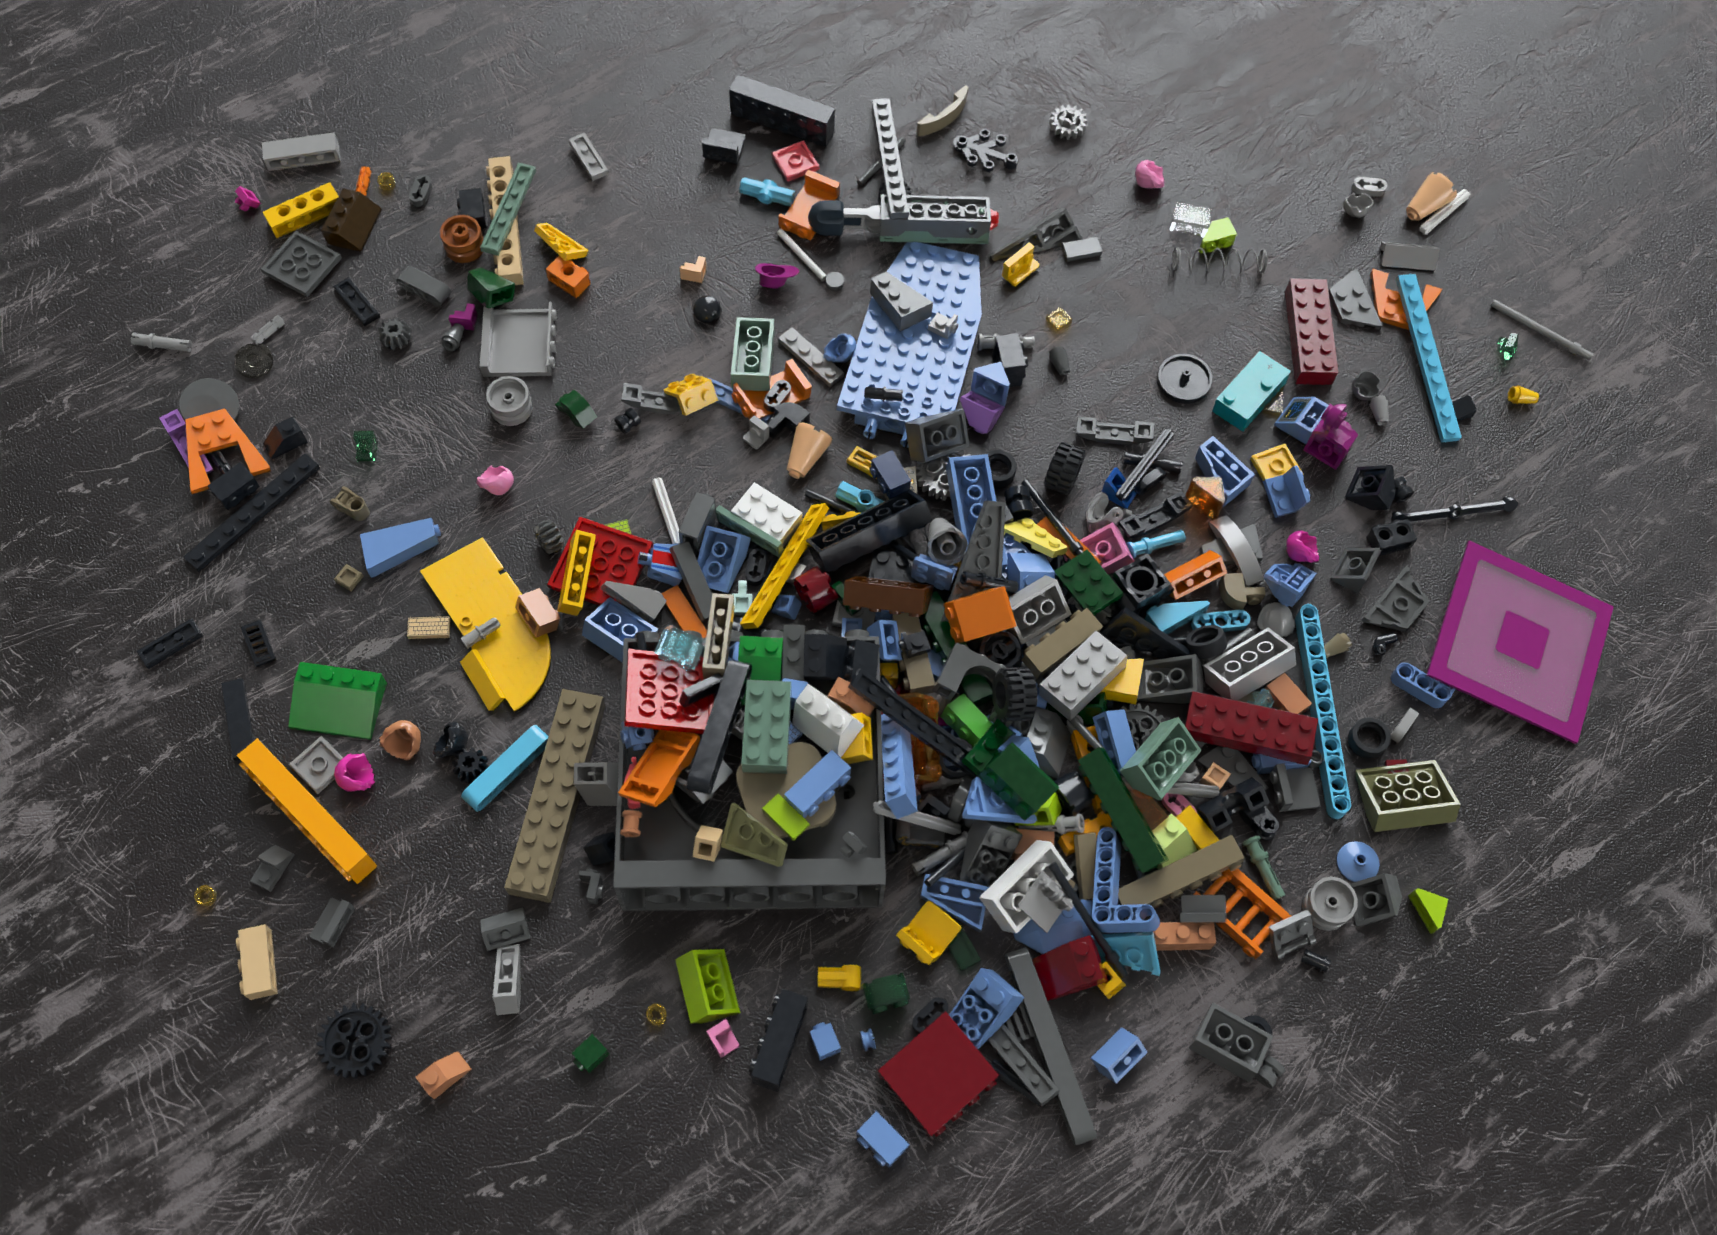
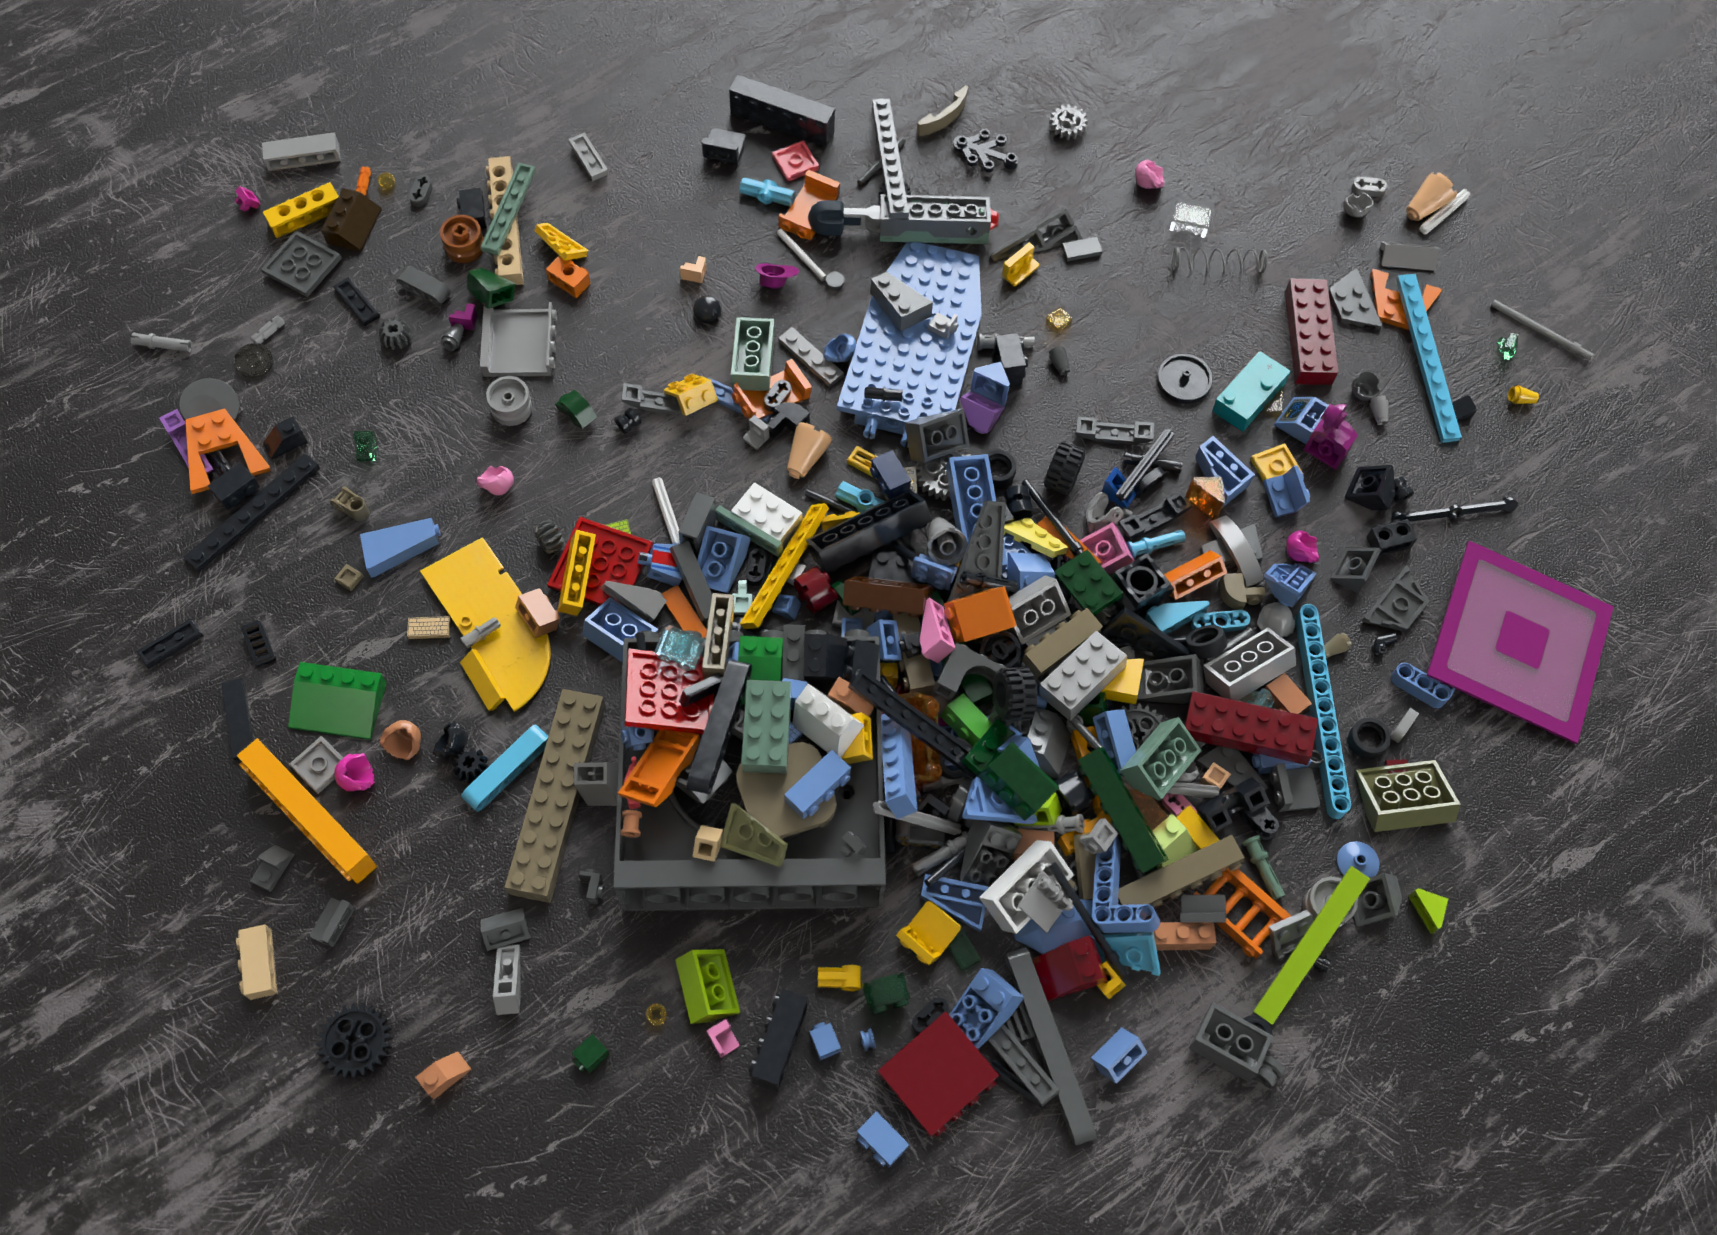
(205, 888): clear yellow bush -> none
(601, 848): black panel -> none
(785, 816): lime tile -> none
(935, 632): none -> bright pink slope
(1099, 838): none -> light grey bracket
(1219, 235): slope -> none
(1311, 945): none -> lime tile

